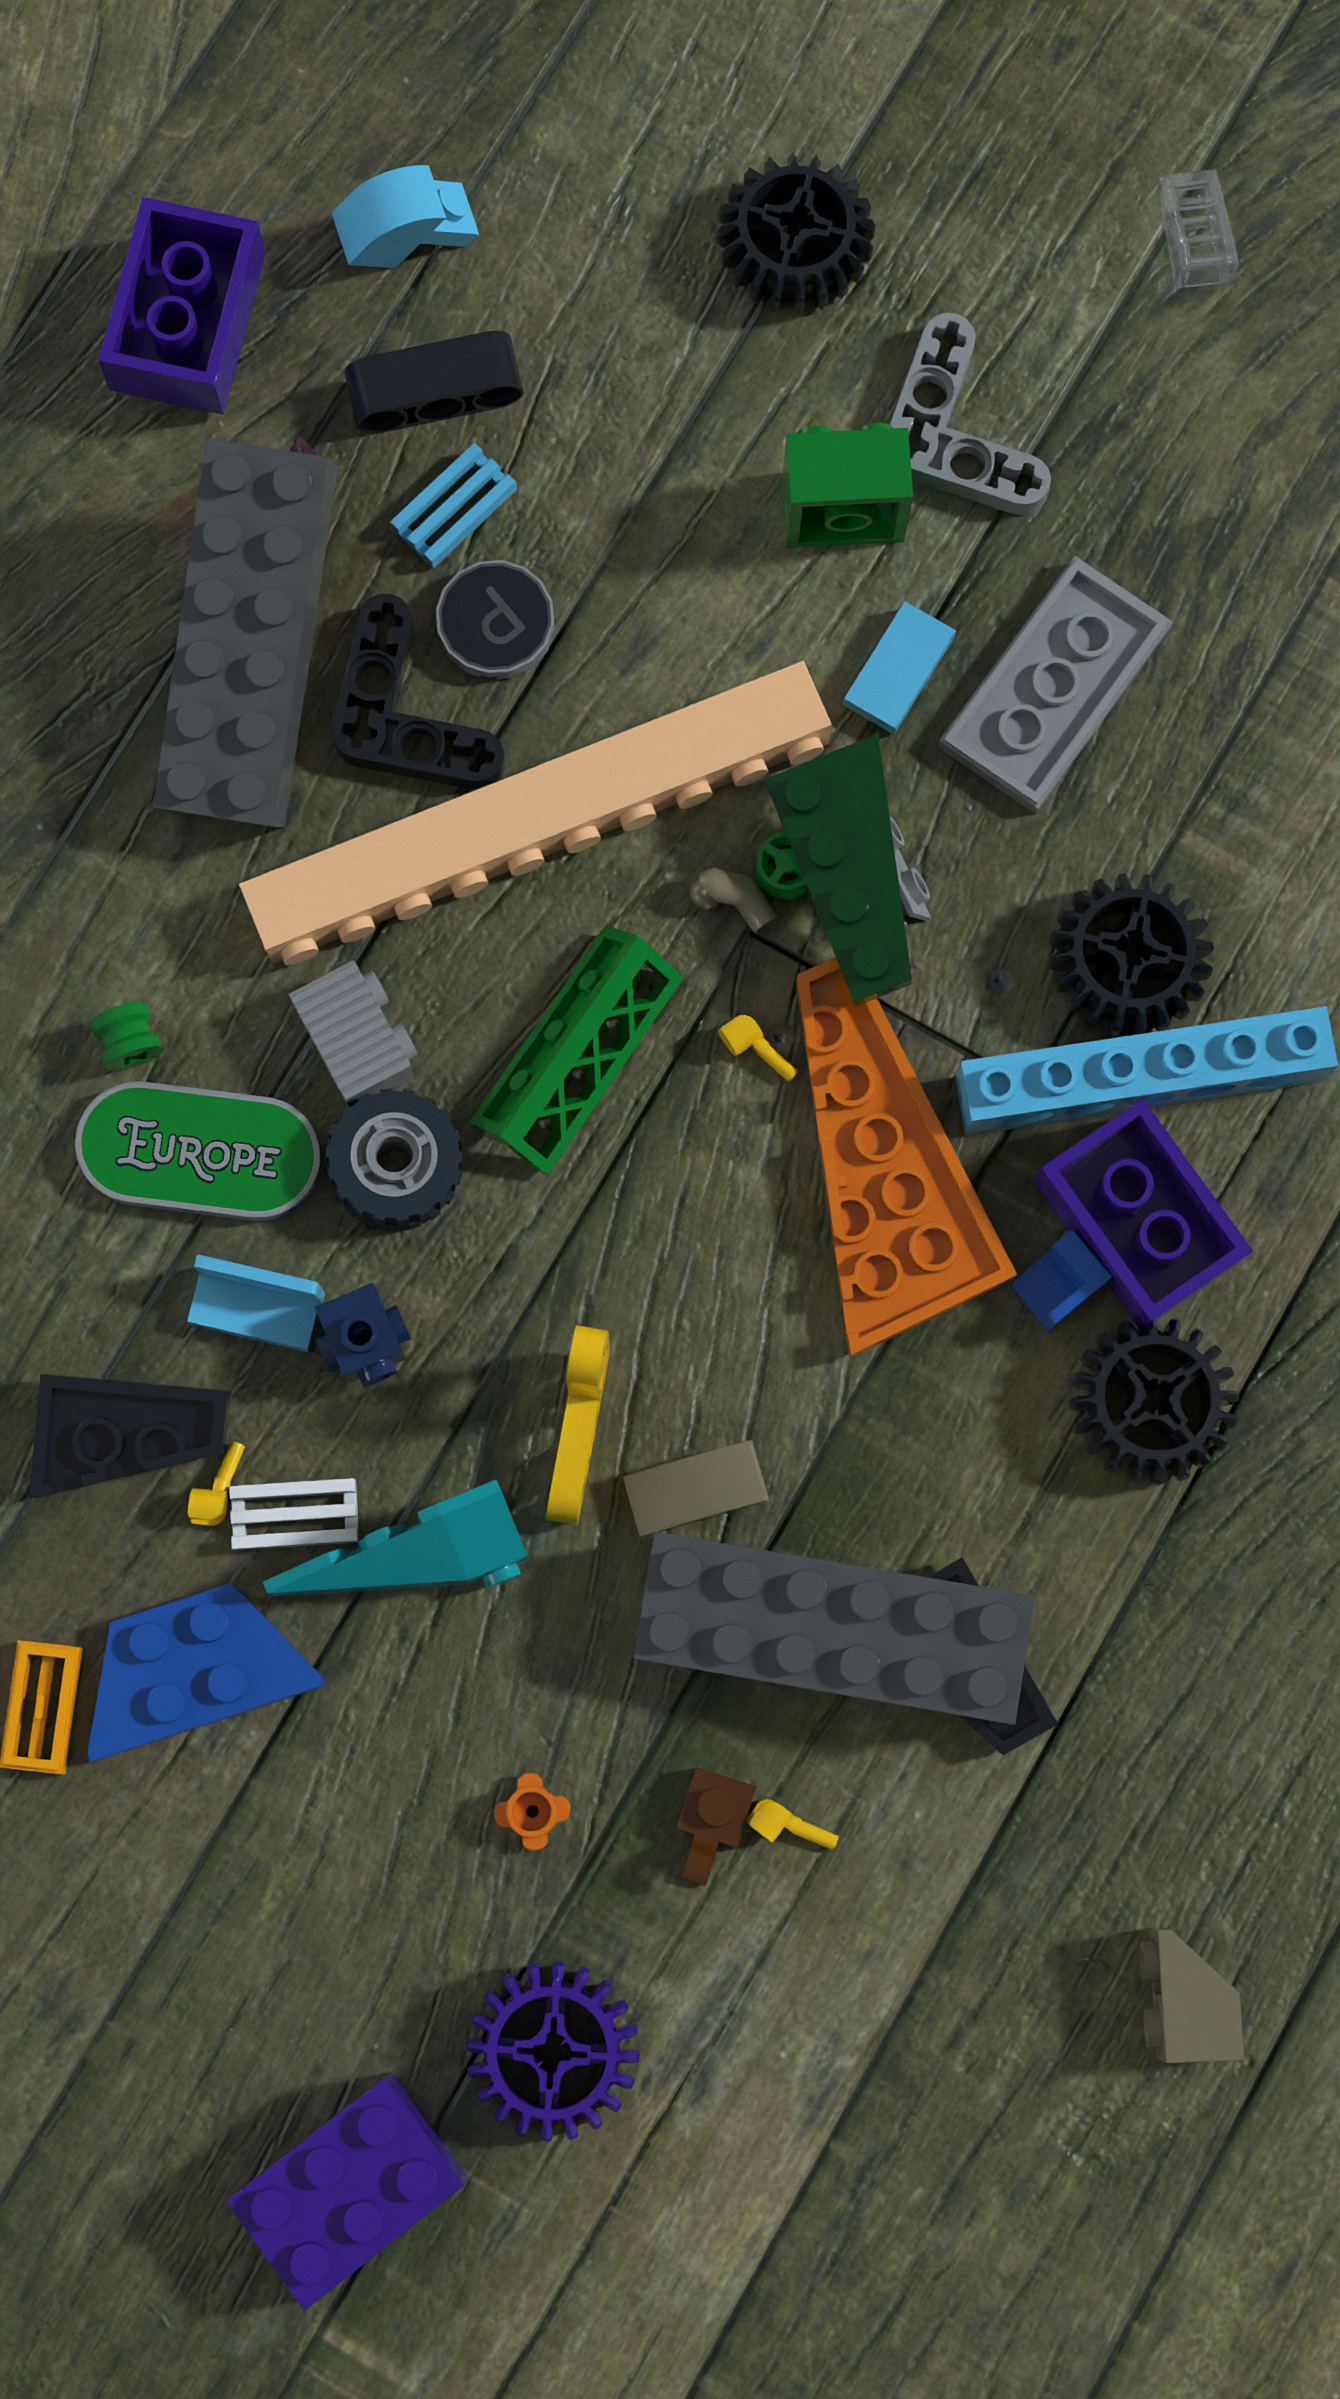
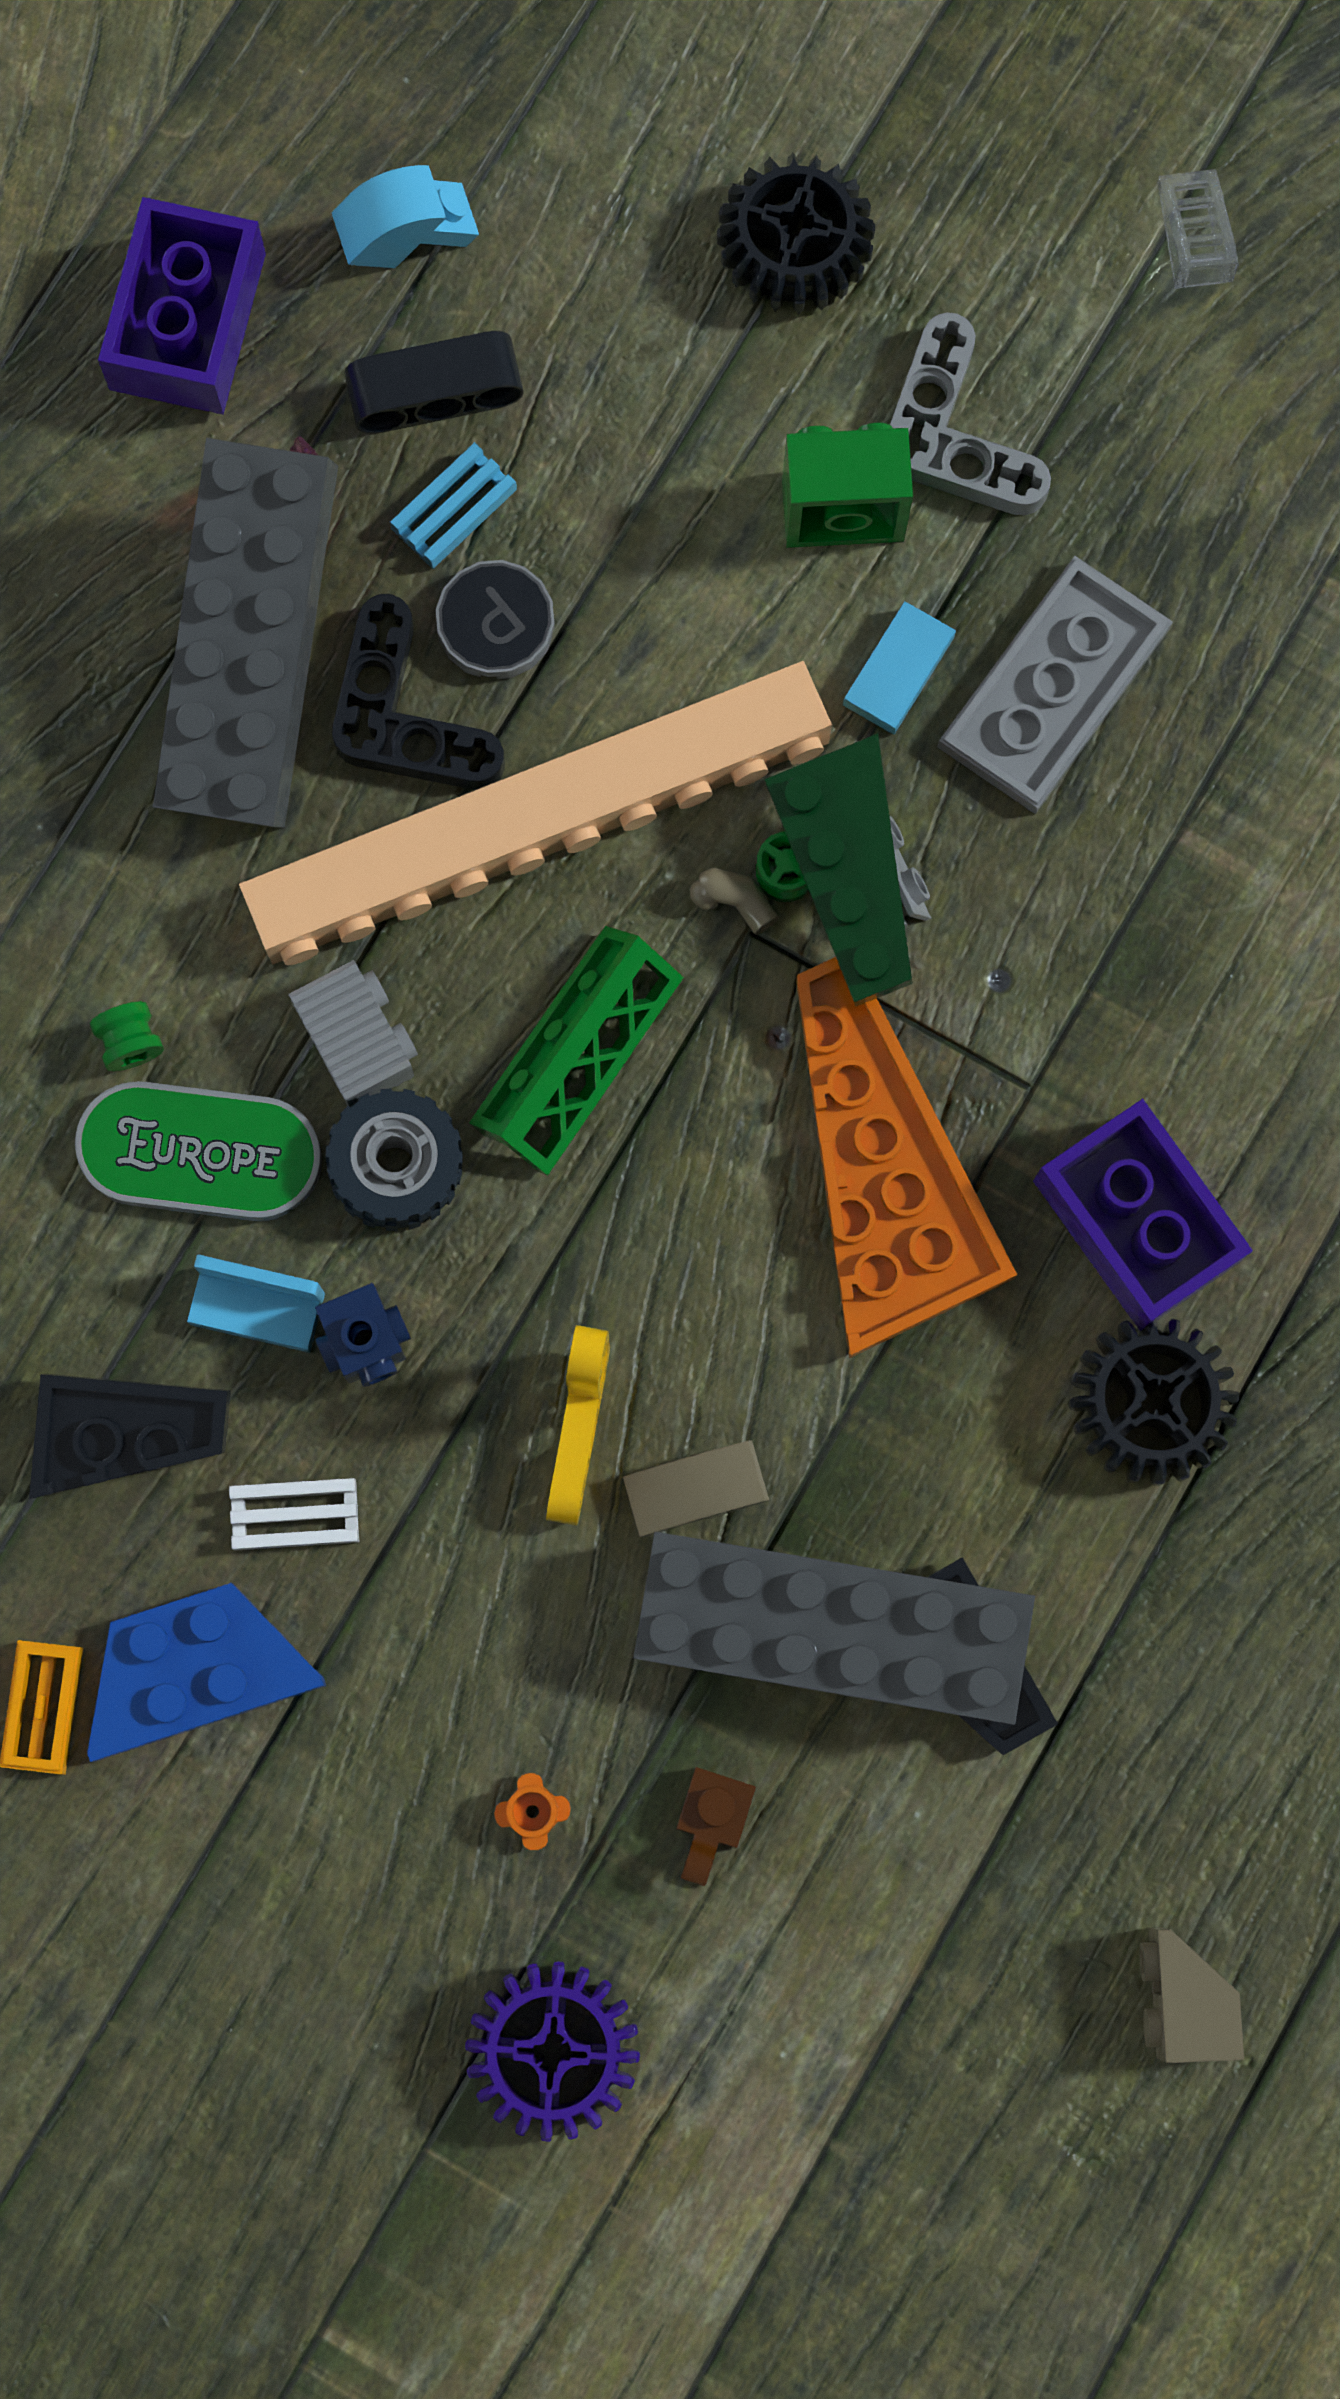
(211, 1506): yellow hand -> none
(347, 2191): dark purple brick -> none
(451, 1545): teal wedge -> none
(745, 1033): yellow hand -> none
(770, 1819): yellow hand -> none
(1060, 1281): blue panel -> none
(1108, 953): black gear -> none
(1154, 1066): medium azure brick -> none

